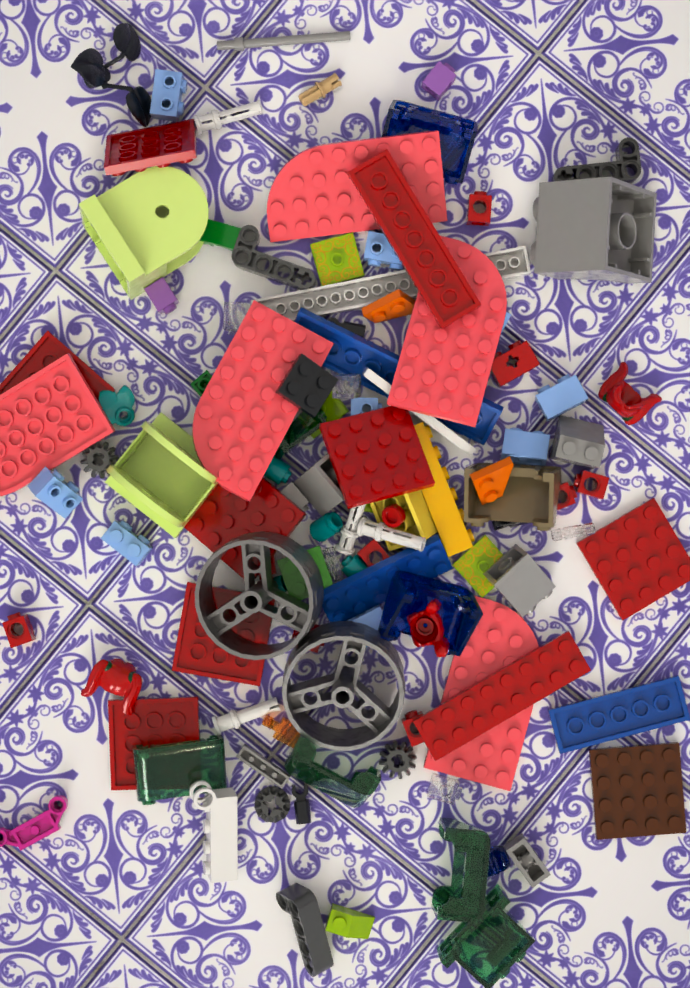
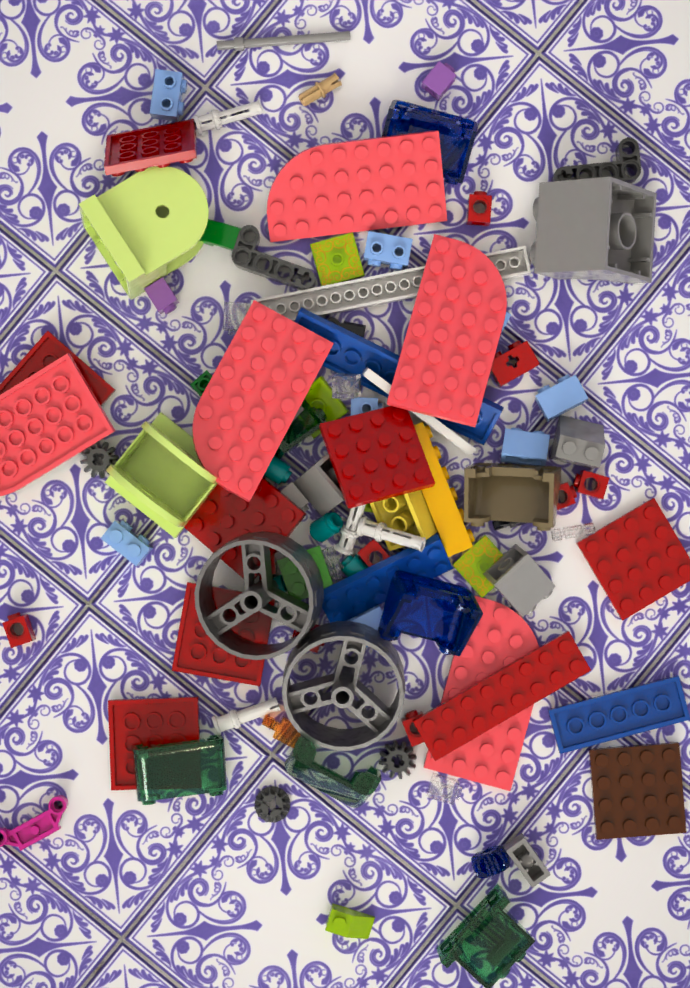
(55, 492): light blue brick -> none
(95, 74): black plant -> none
(115, 403): teal plate -> none
(116, 678): red hair -> none
(220, 831): white hinge -> none
(263, 766): light grey piece -> none
(301, 805): black bar -> none
(307, 385): black plate -> none
(308, 926): dark grey beam -> none
(389, 307): orange wing -> none
(393, 515): red tile -> none
(414, 239): red plate -> none
(433, 633): red hair -> none
(466, 896): clear green windscreen -> none
(492, 480): orange wing -> none
(625, 399): red hair -> none

